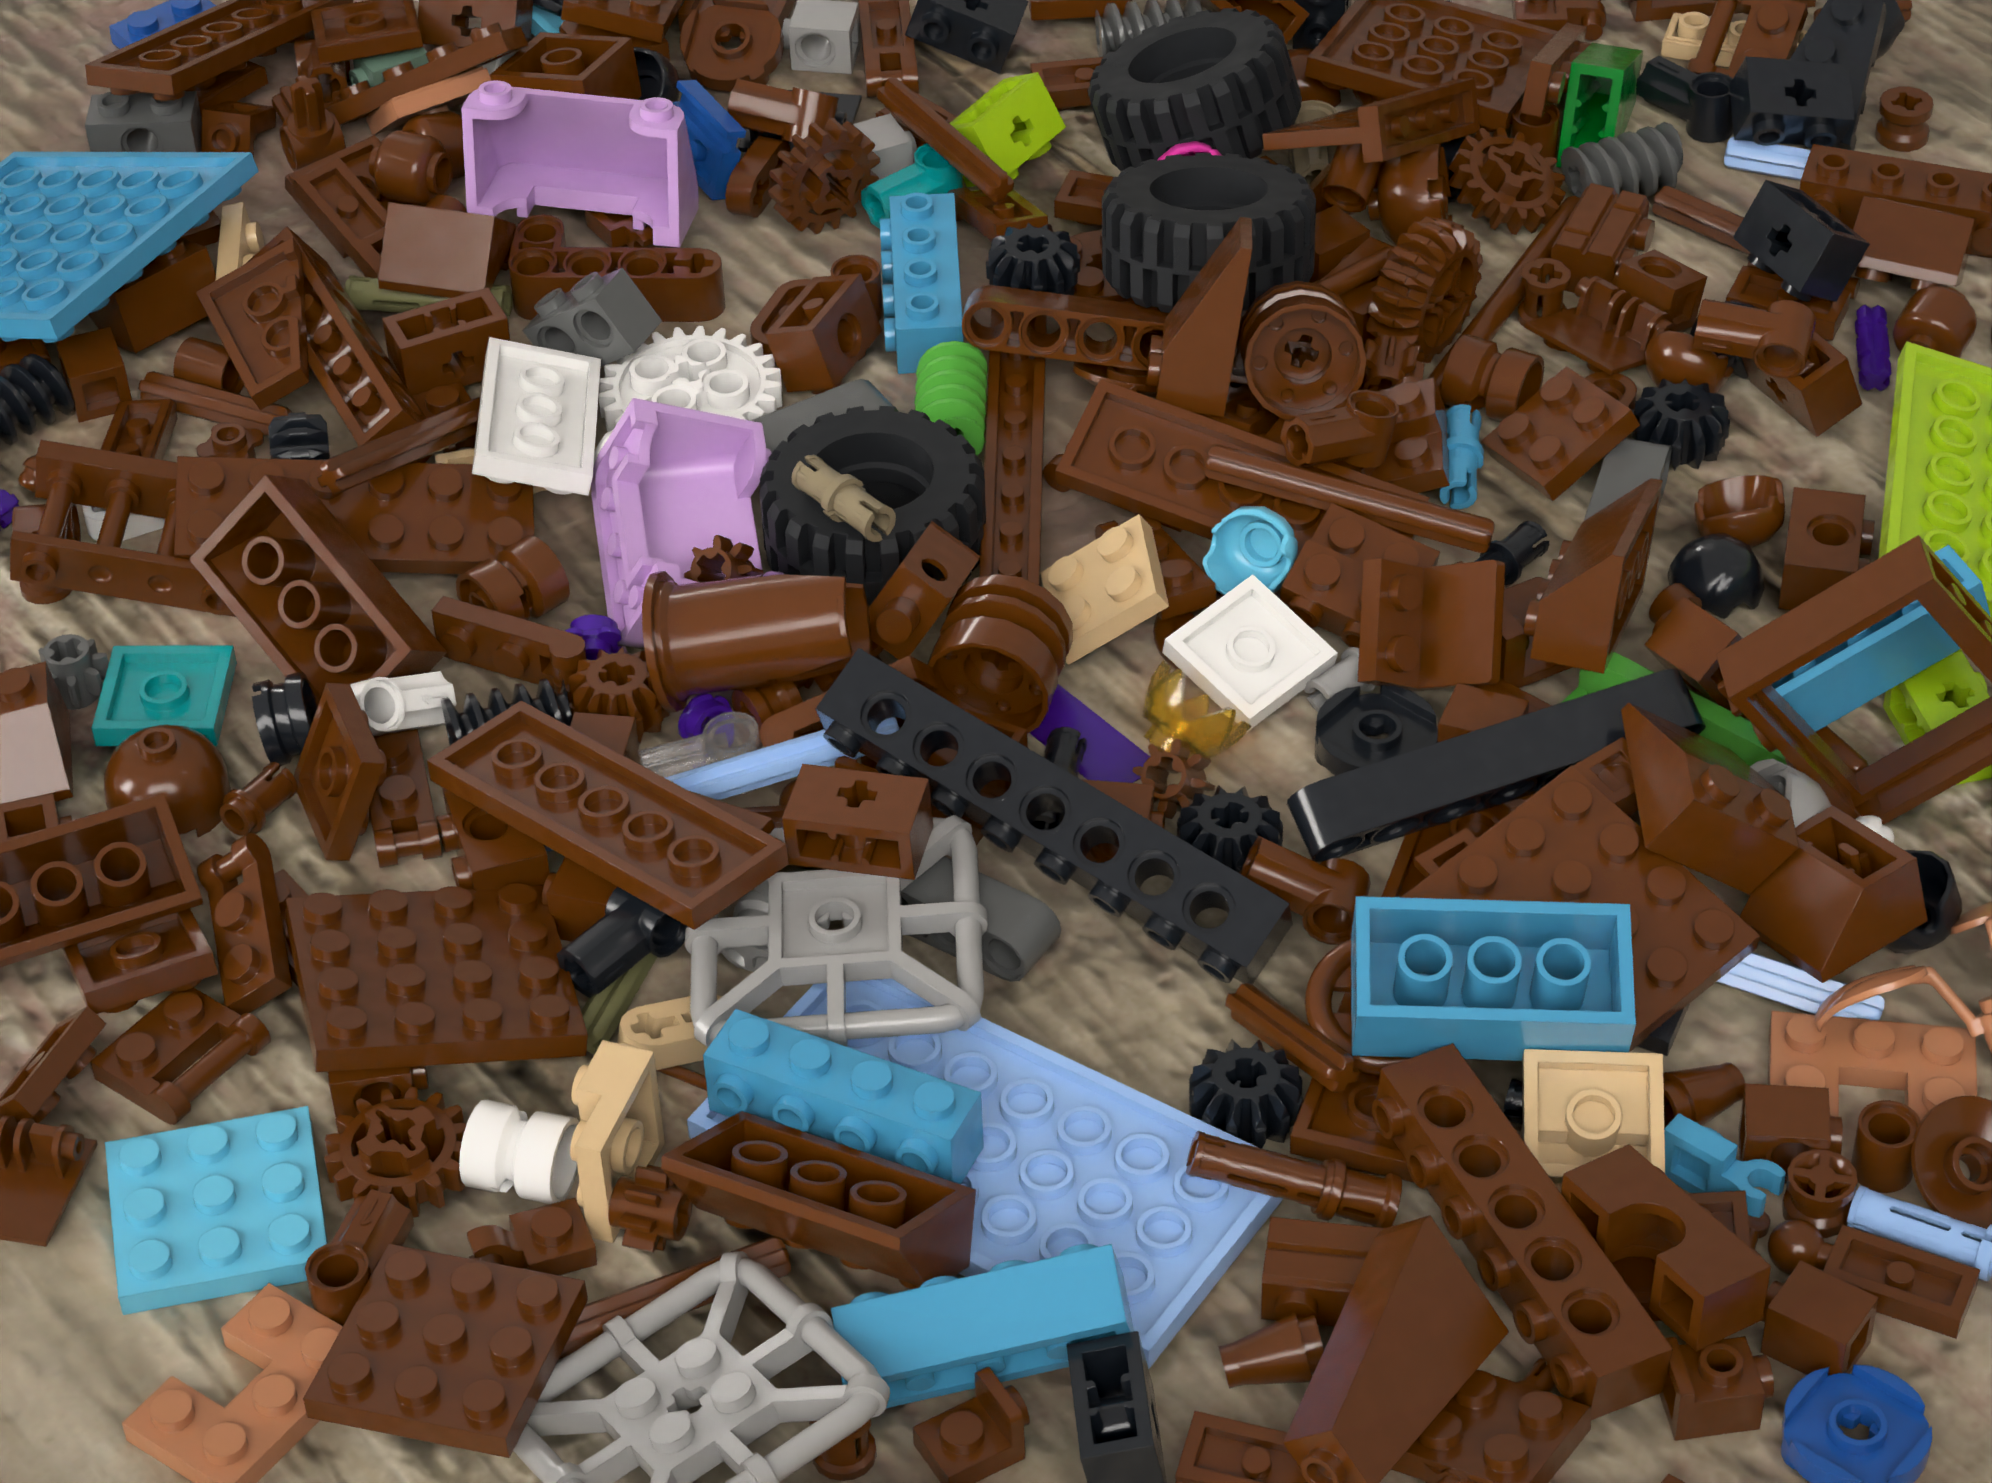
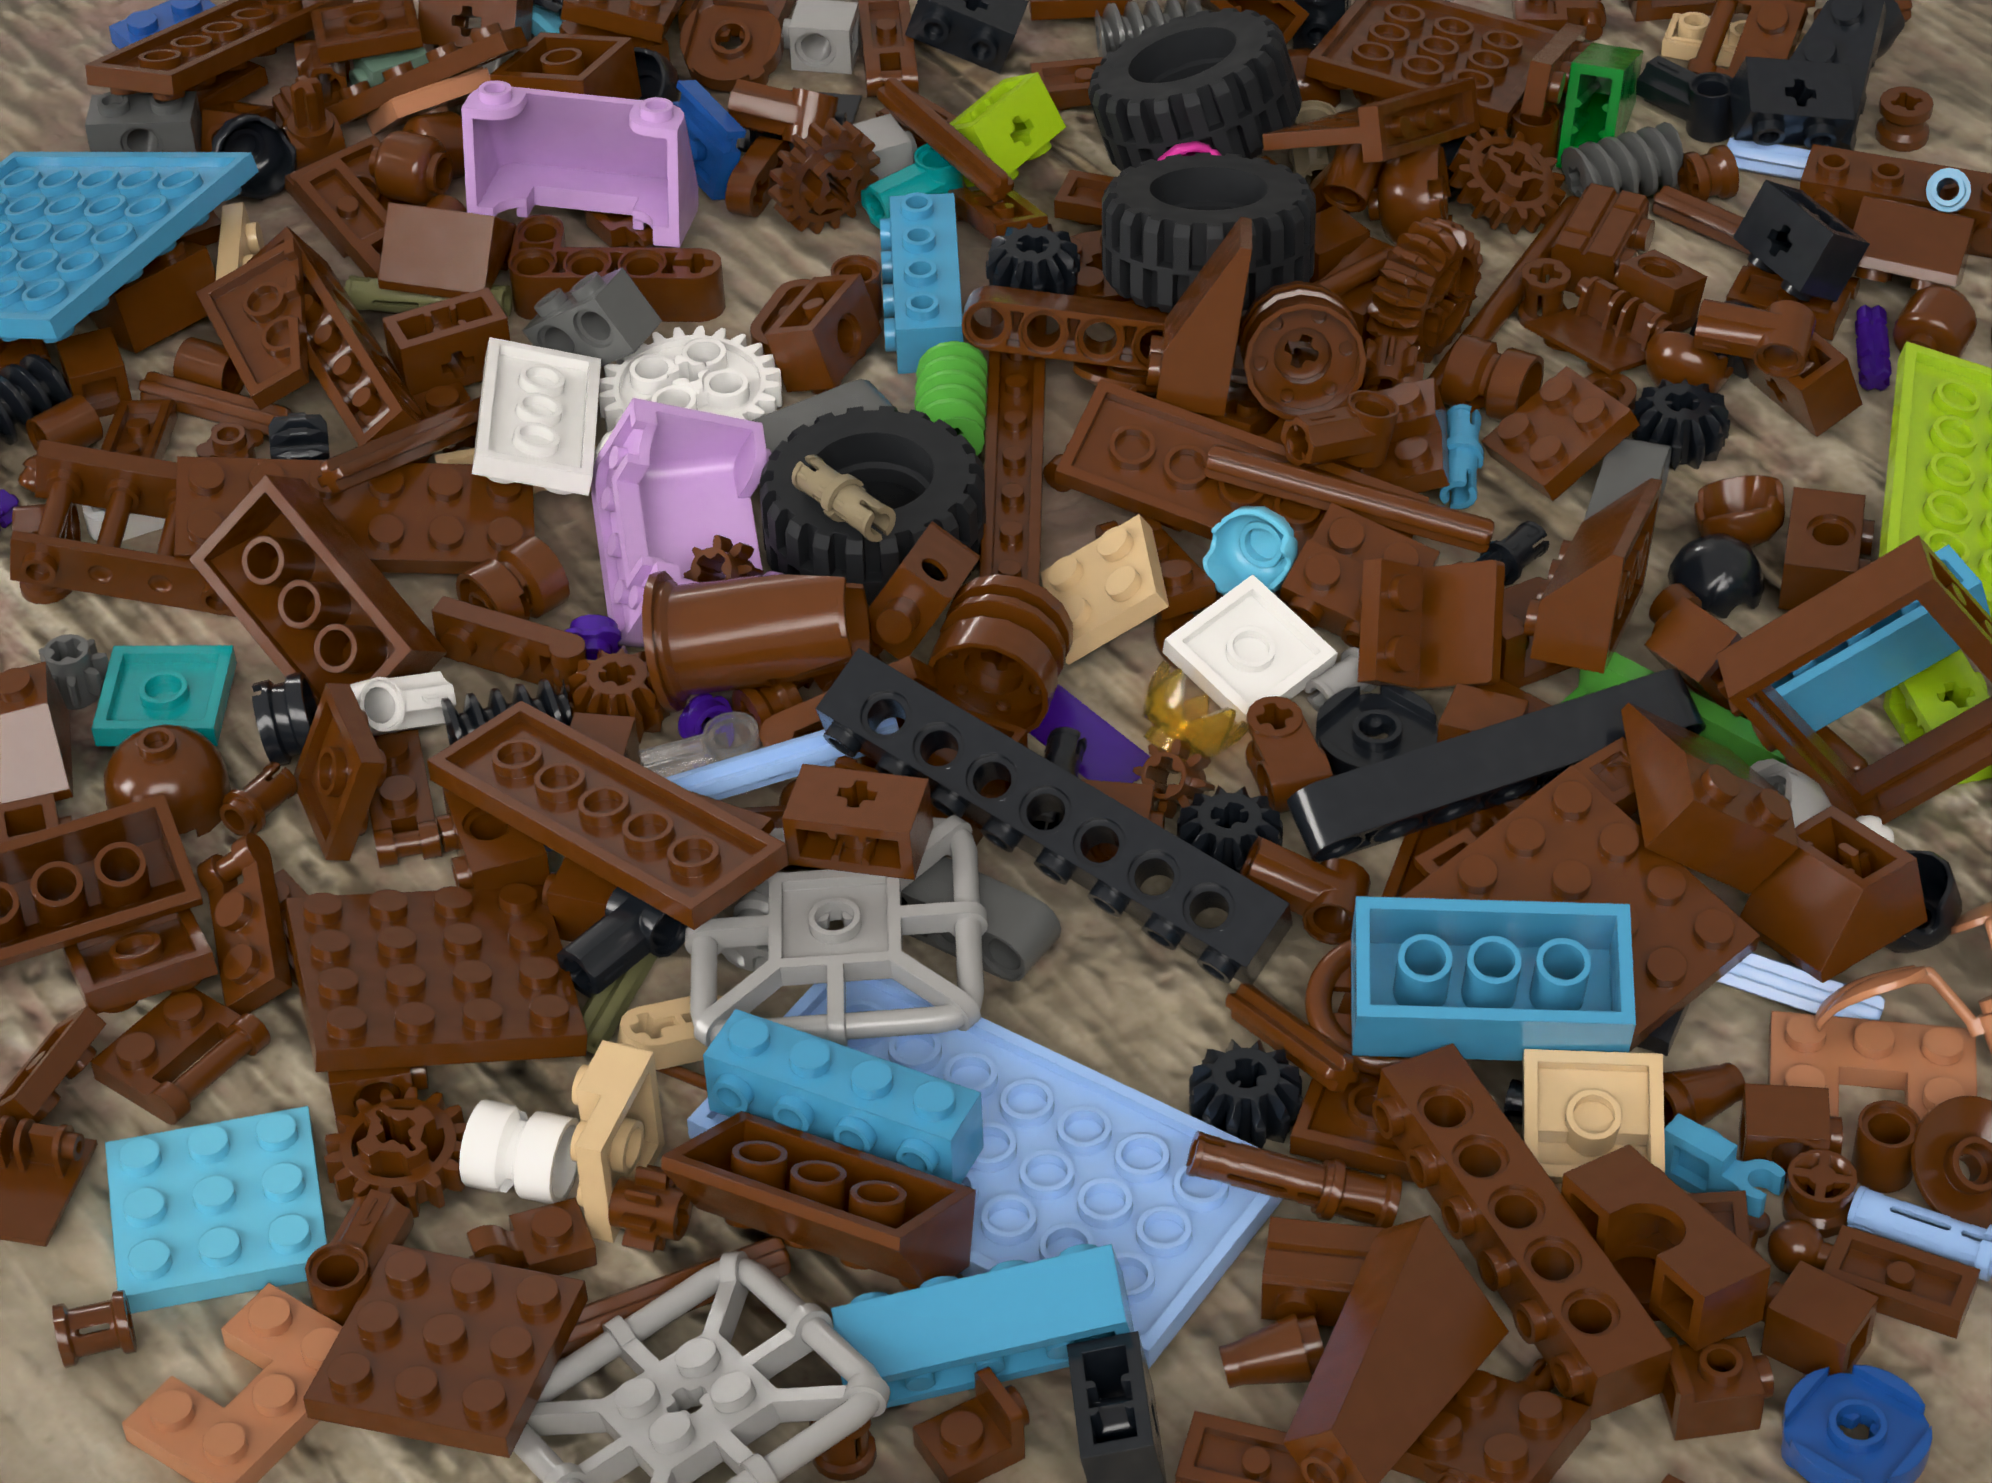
(67, 422): none -> reddish brown beam
(76, 1345): none -> reddish brown bush
(270, 149): none -> black hair
(1282, 750): none -> reddish brown piece
(1709, 174): none -> reddish brown wheel
(1942, 178): none -> pin

